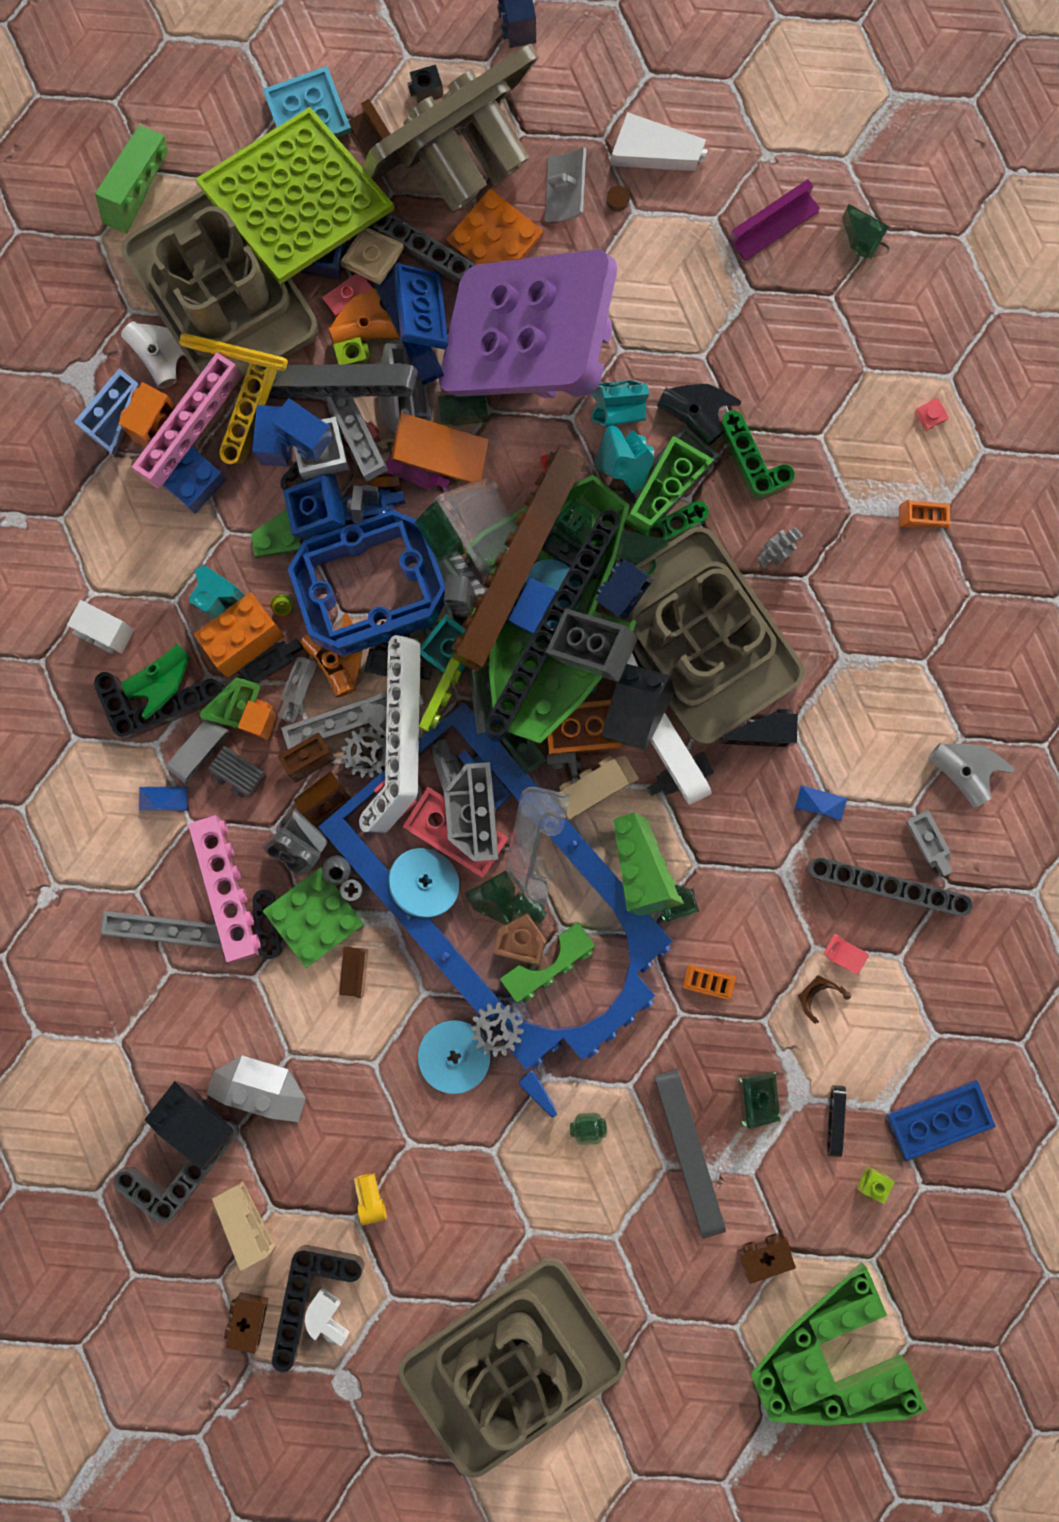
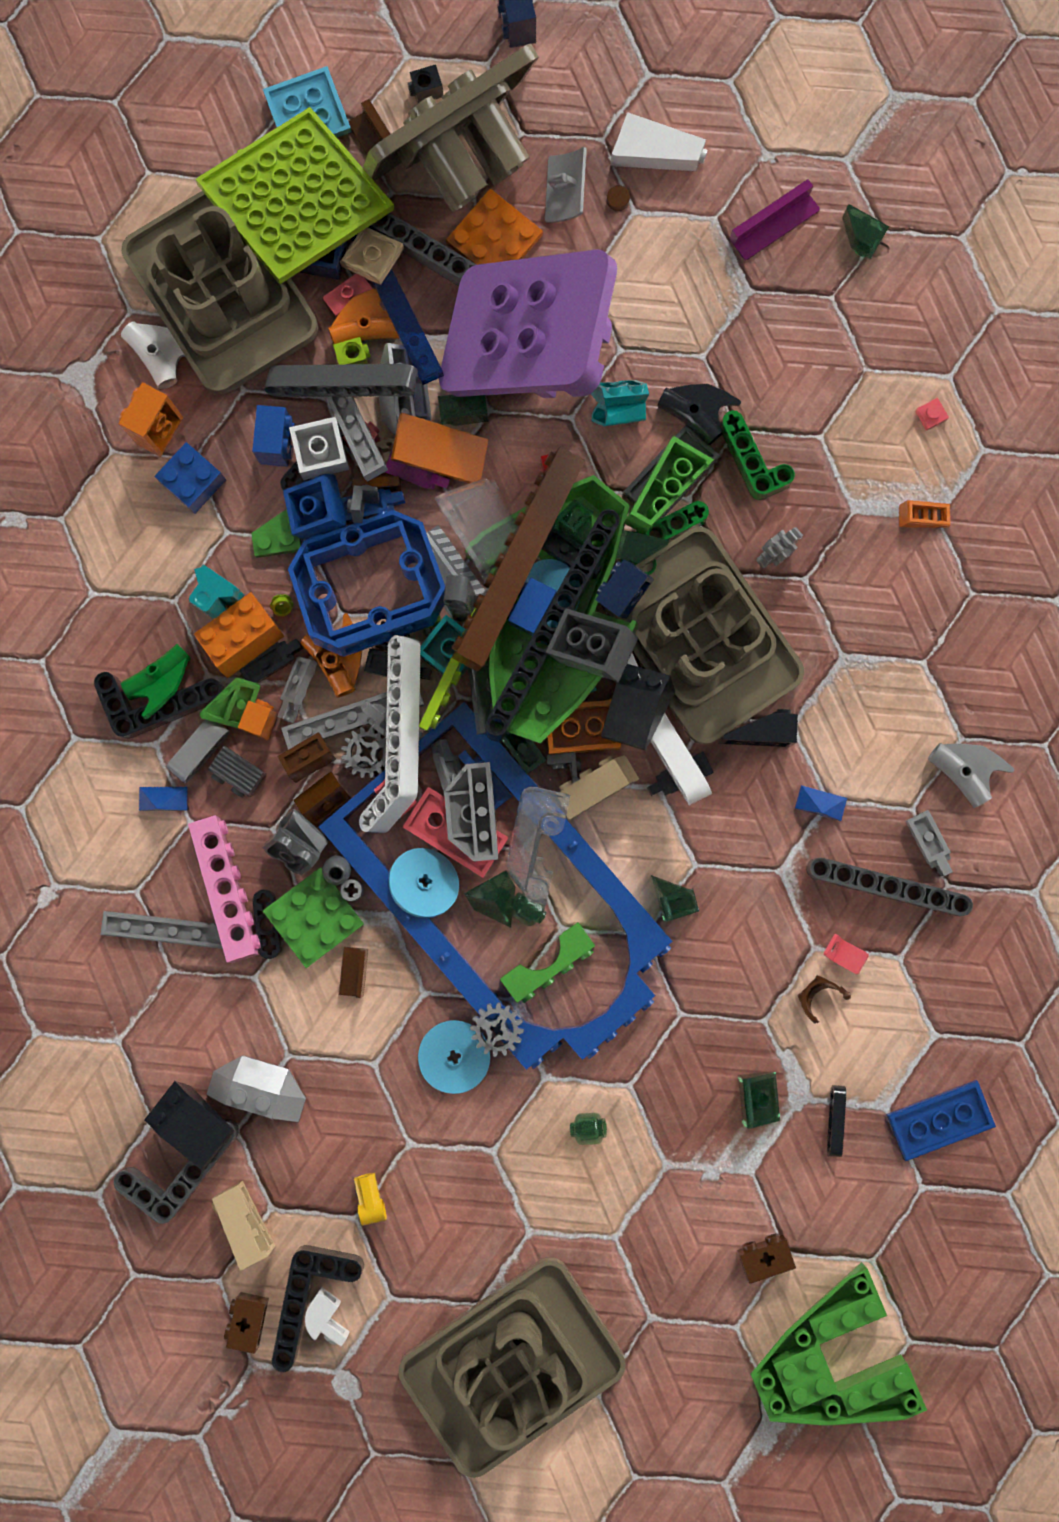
(94, 624): white brick -> none
(102, 414): light blue wedge -> none
(130, 178): bright green wedge -> none
(187, 421): bright pink brick -> none
(233, 352): yellow axle -> none
(240, 417): yellow beam -> none
(302, 430): blue brick -> none
(420, 306): blue tile -> none
(439, 533): clear green slope -> none
(520, 941): nougat plate -> none
(532, 1085): blue slope -> none
(625, 457): teal piece -> none
(643, 869): bright green wedge -> none
(690, 1153): dark grey beam -> none
(701, 971): orange slope -> none
(875, 1185): lime brick -> none

